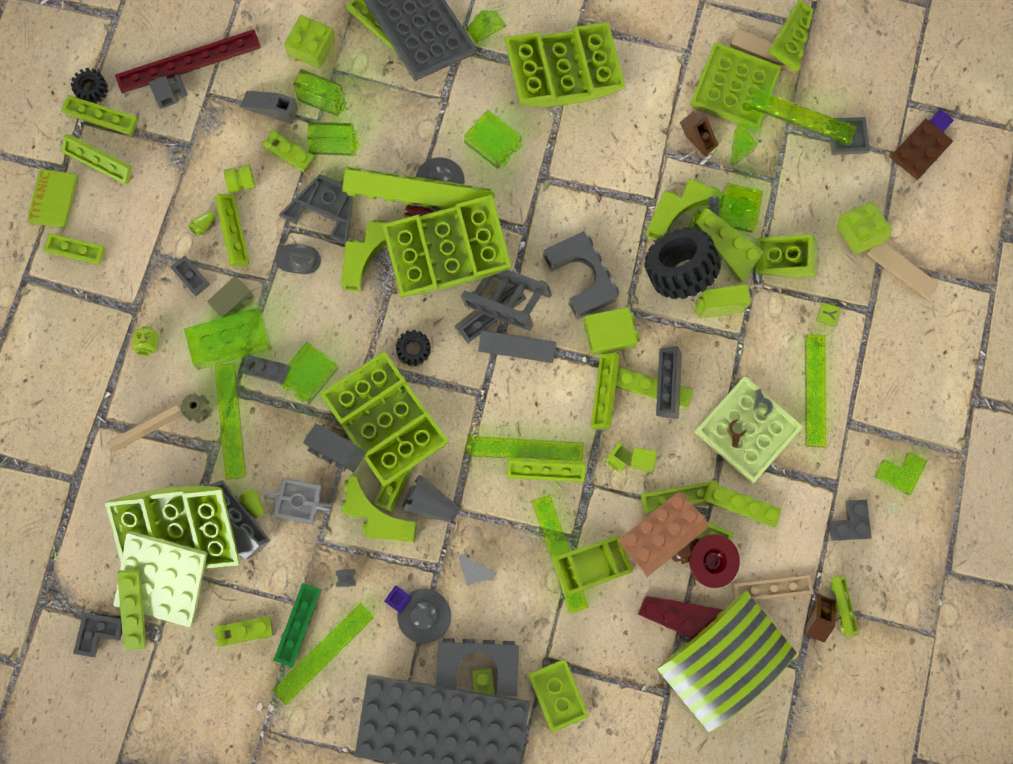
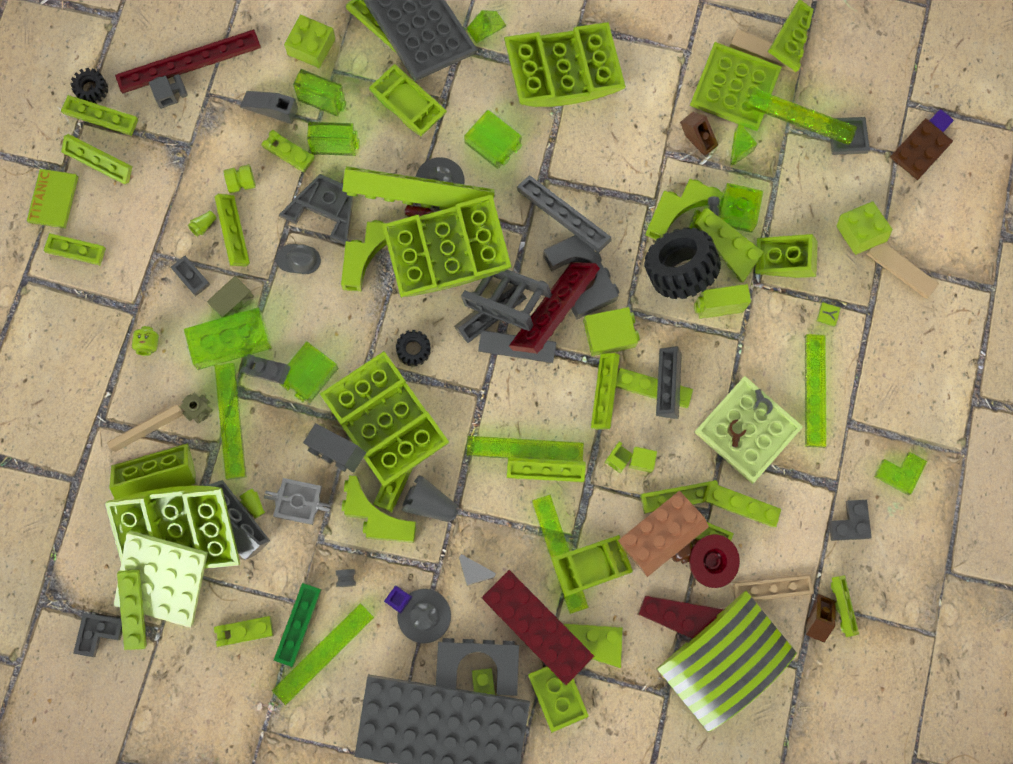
(154, 471): none -> lime slope
(407, 100): none -> lime slope
(538, 627): none -> dark red plate
(554, 309): none -> dark red plate
(564, 214): none -> dark grey plate
(601, 641): none -> lime wing

